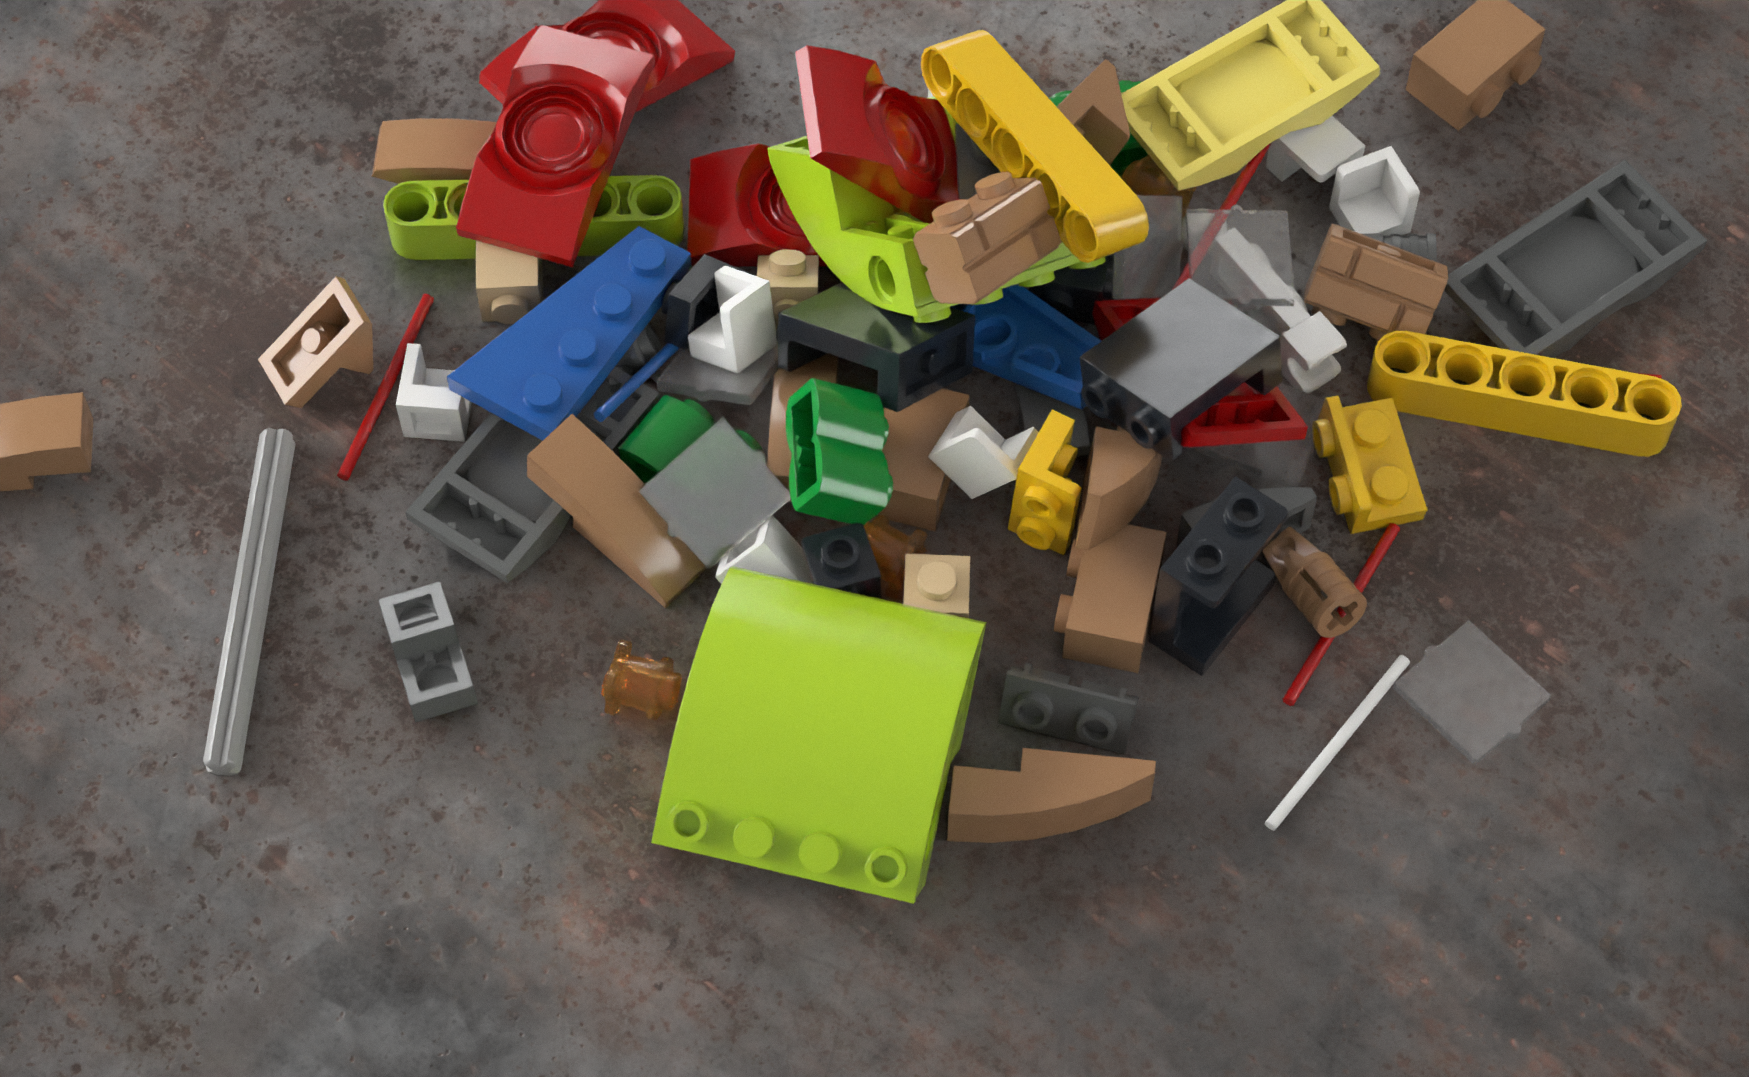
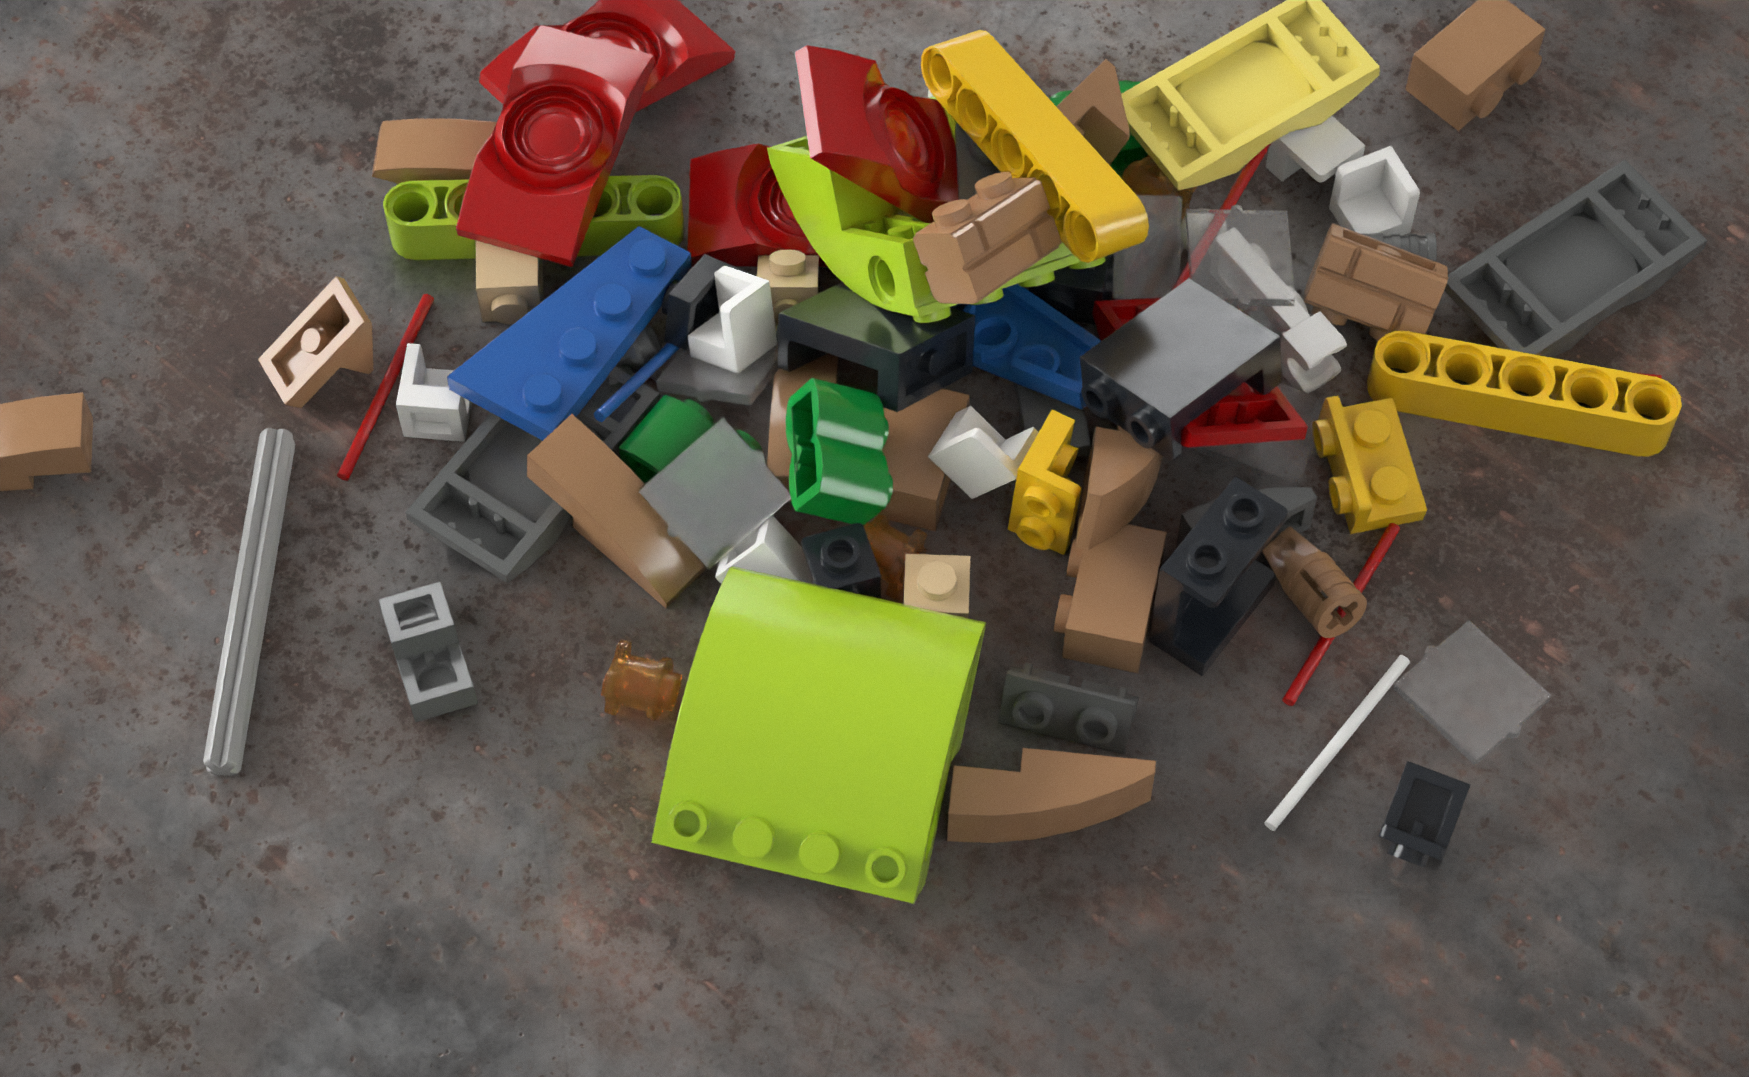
(1423, 814): none -> black bracket

